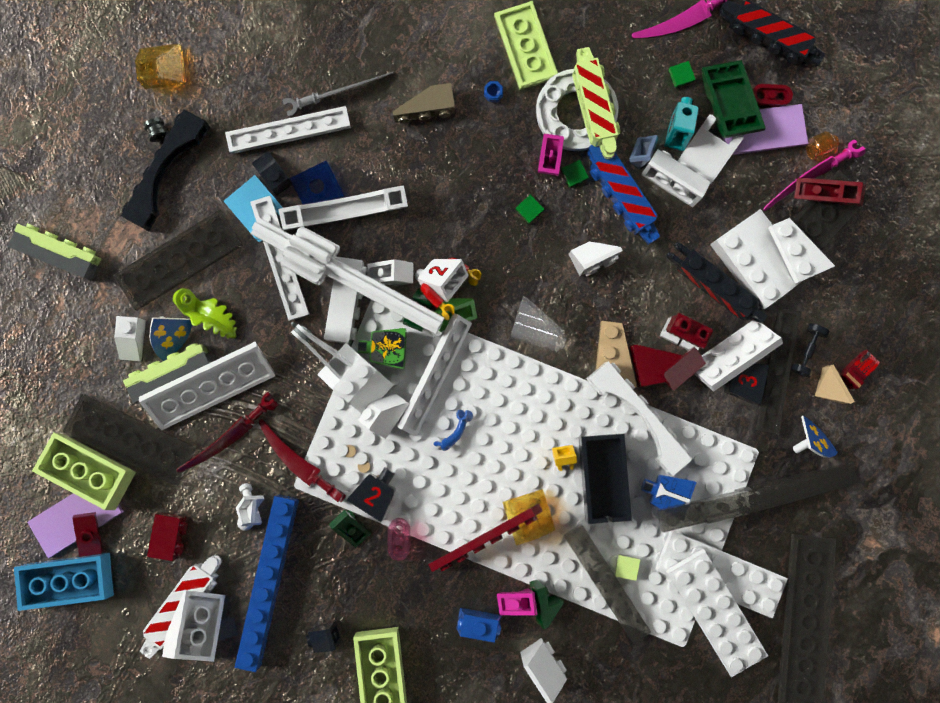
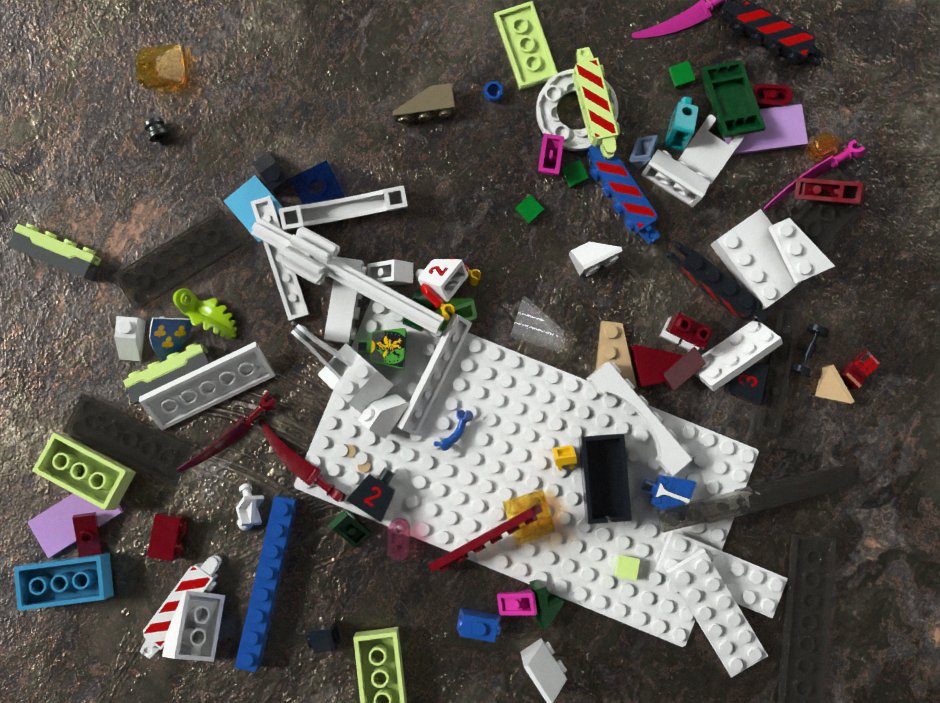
(186, 133): black arch -> none
(288, 130): white plate -> none
(316, 98): light grey sword -> none
(606, 583): clear smoke slope -> none
(815, 441): shield -> none

